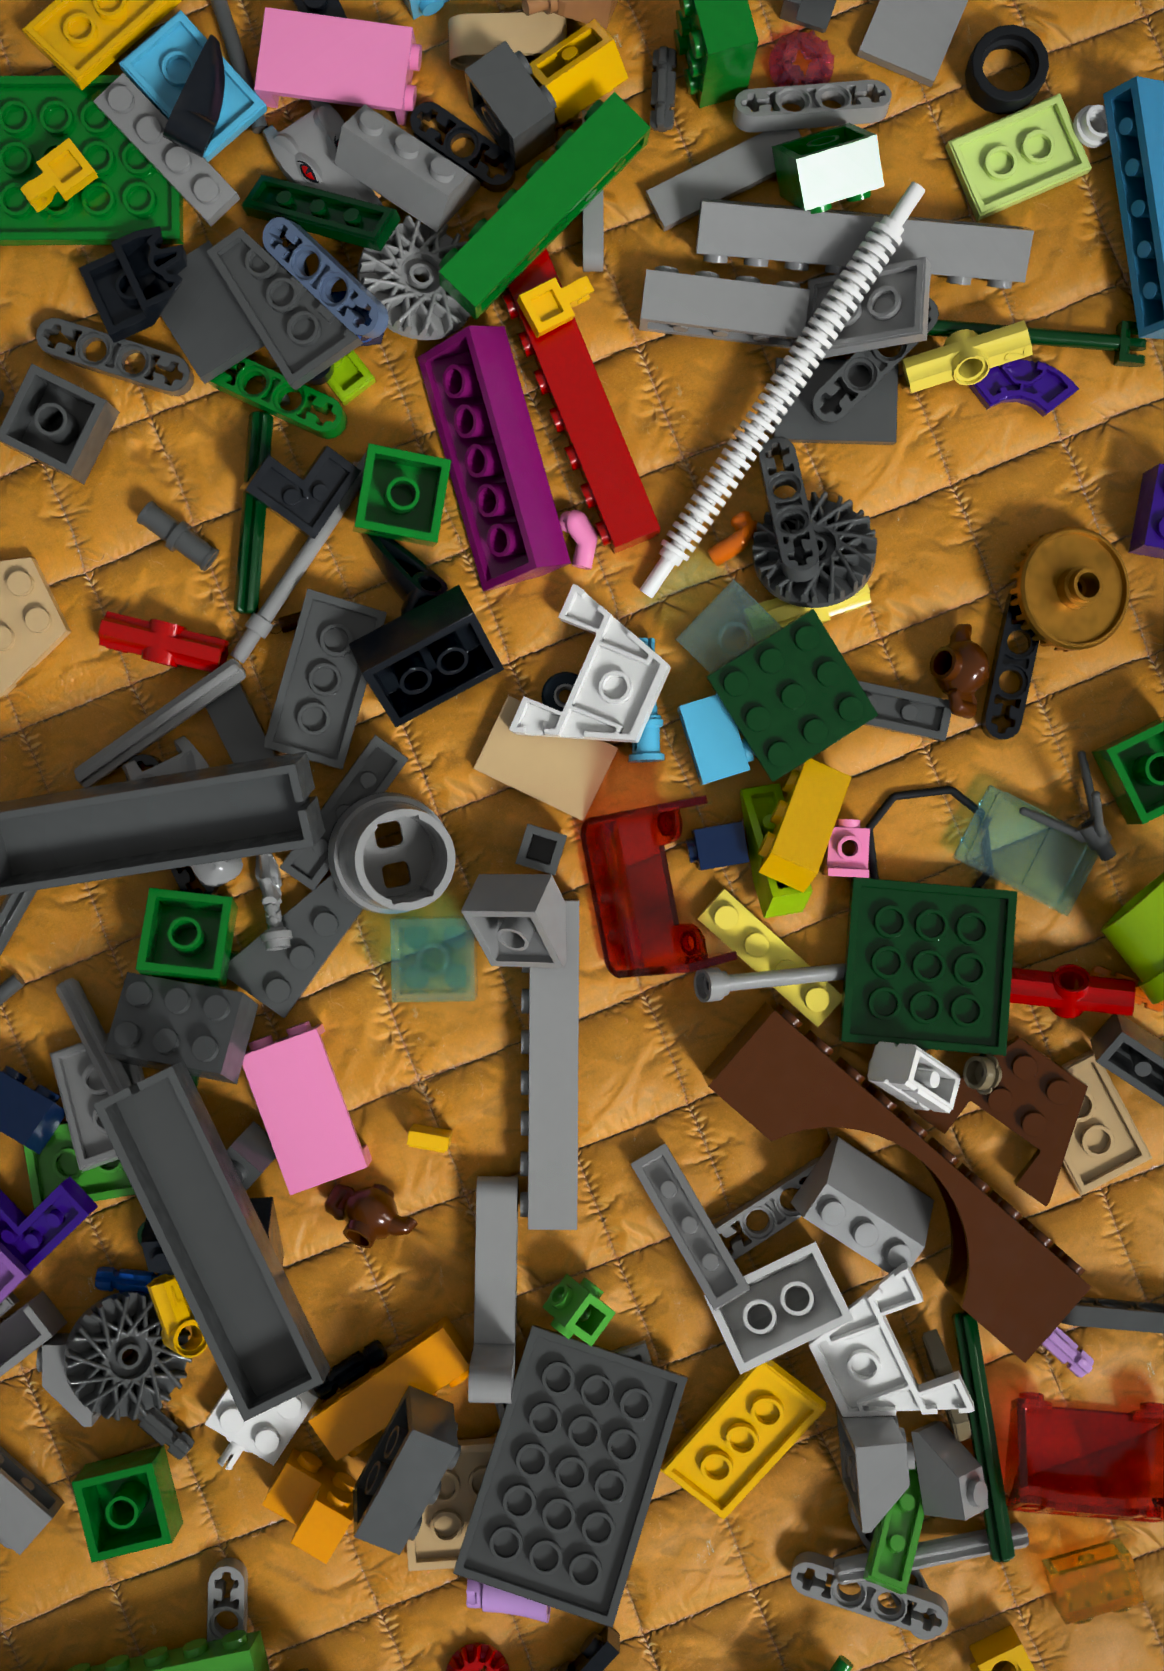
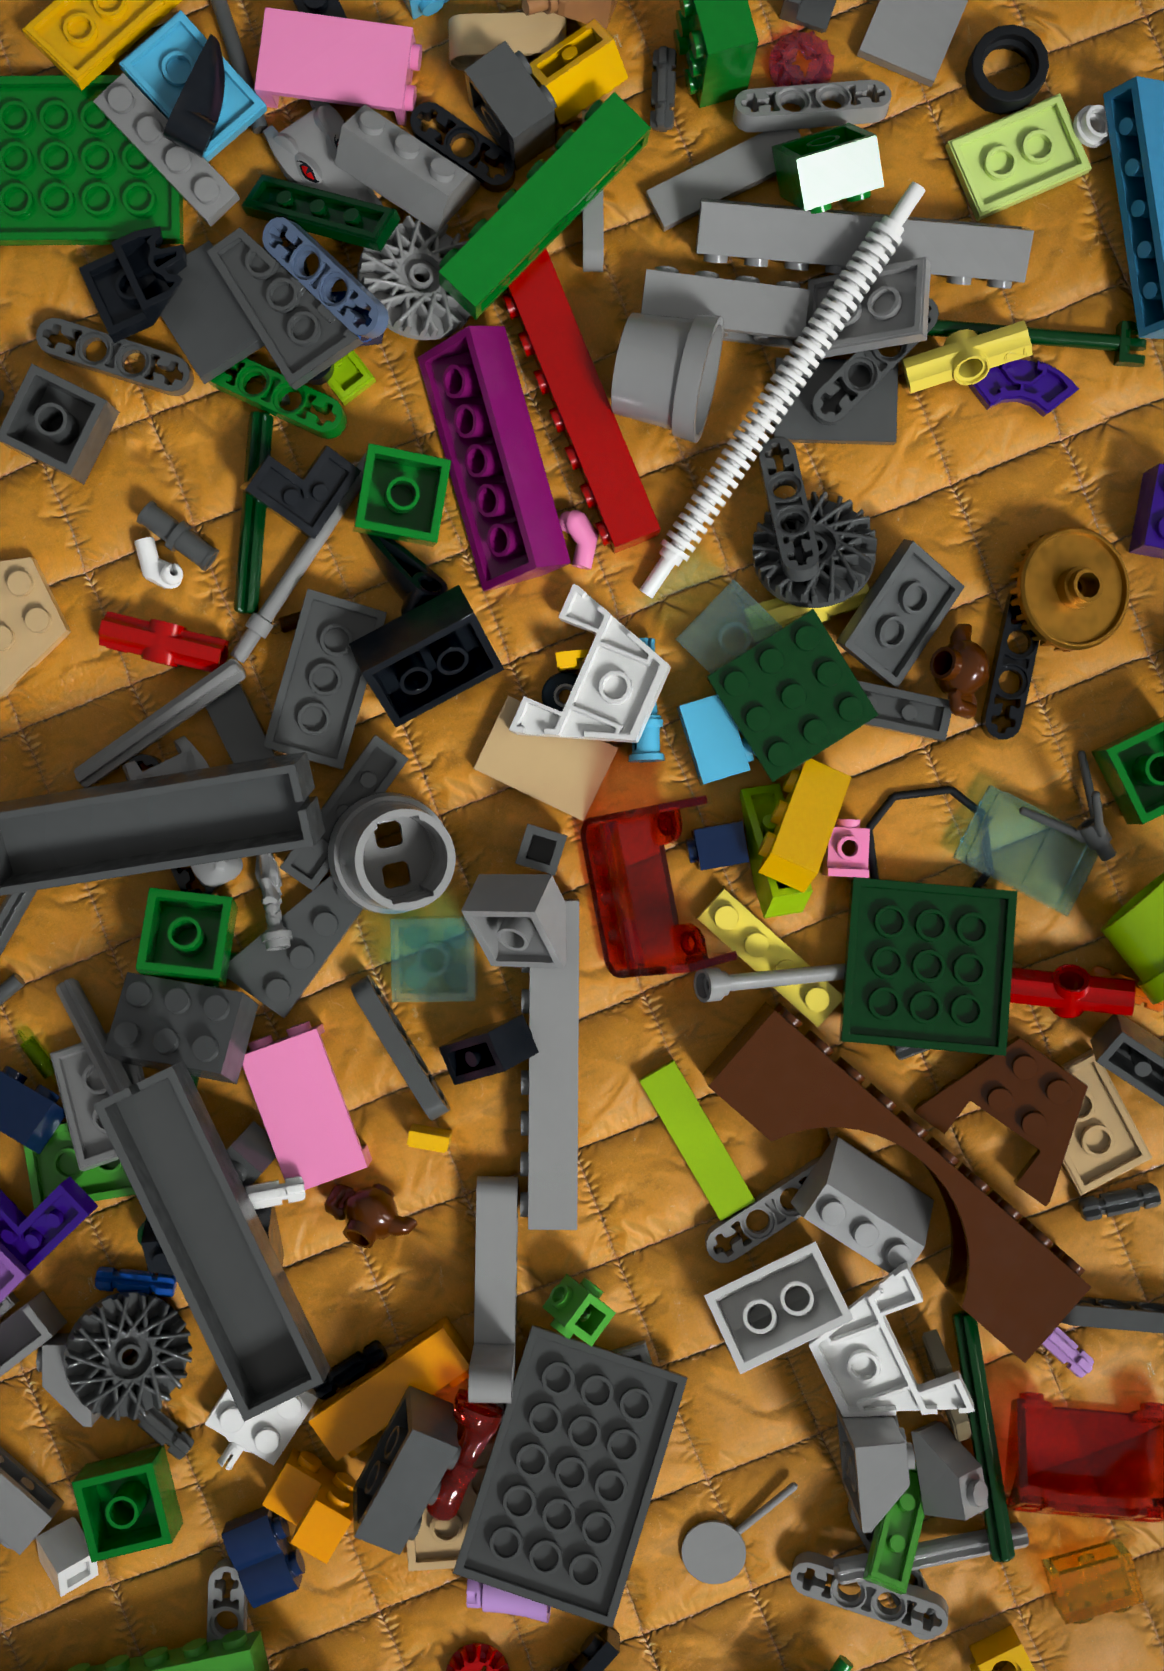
(38, 1057): none -> clear neon green piece
(63, 172): yellow plate -> none
(66, 1556): none -> white panel
(154, 568): none -> white arm
(174, 1316): yellow piece -> none
(263, 1555): none -> dark blue brick
(272, 1193): none -> white axle
(400, 1048): none -> dark grey beam
(480, 1424): none -> clear red piece
(488, 1050): none -> black brick
(551, 305): yellow plate -> none
(571, 659): none -> yellow tile
(668, 371): none -> light grey piece
(690, 1227): light grey plate -> none
(697, 1140): none -> lime tile
(716, 1549): none -> light grey piece
(735, 542): orange arm -> none
(742, 1437): yellow tile -> none
(900, 613): none -> dark grey plate
(913, 1077): white brick -> none
(982, 1073): dark tan plate -> none
(1119, 1202): none -> dark grey axle

